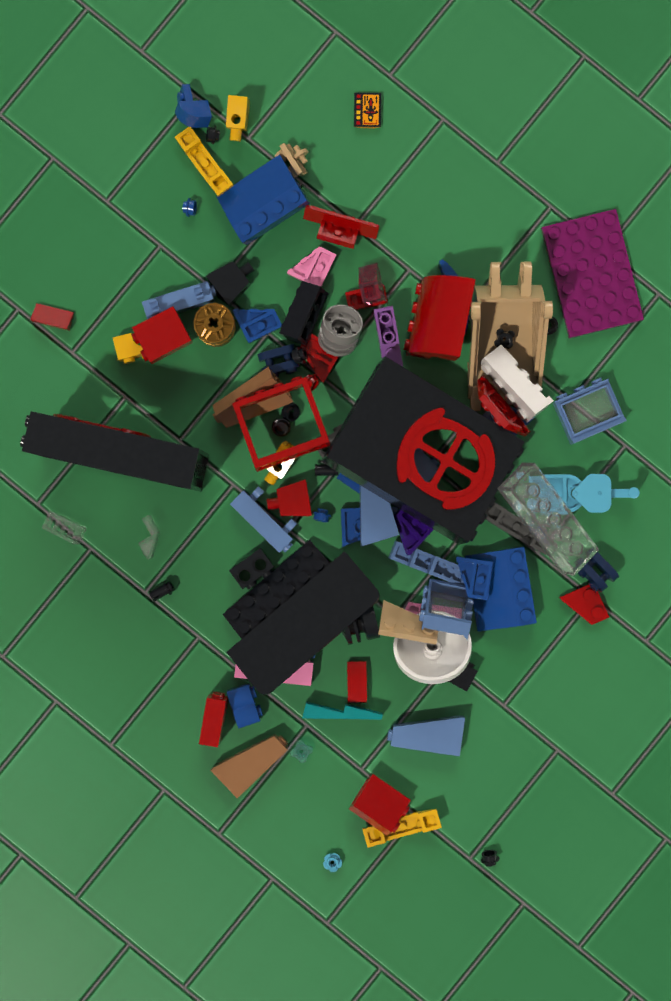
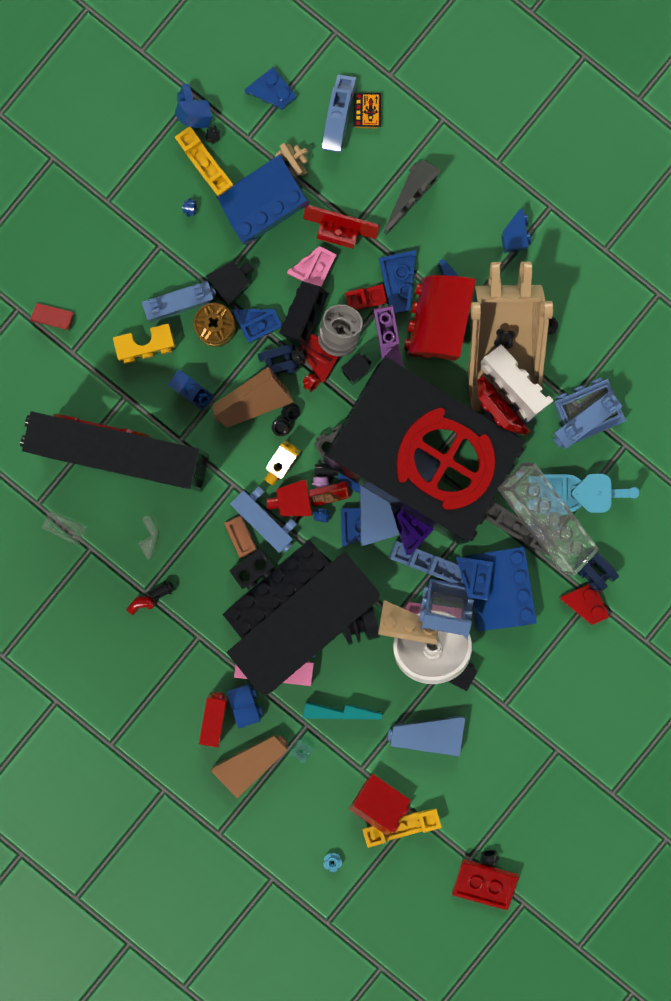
(140, 602): none -> red arm
(161, 335): red brick -> none
(190, 390): none -> blue slope
(237, 107): yellow torso -> none
(240, 536): none -> nougat tile
(272, 89): none -> blue wing
(290, 453): red window -> none
(320, 481): none -> lavender plate
(329, 494): none -> red tile
(338, 113): none -> medium blue slope
(356, 368): none -> black brick
(357, 682): red slope -> none
(371, 284): clear pink slope -> none
(398, 279): none -> blue wing
(417, 184): none -> dark grey wedge
(485, 884): none -> red tile
(515, 235): none -> blue slope
(586, 420): none -> medium blue brick
(592, 273): magenta plate -> none

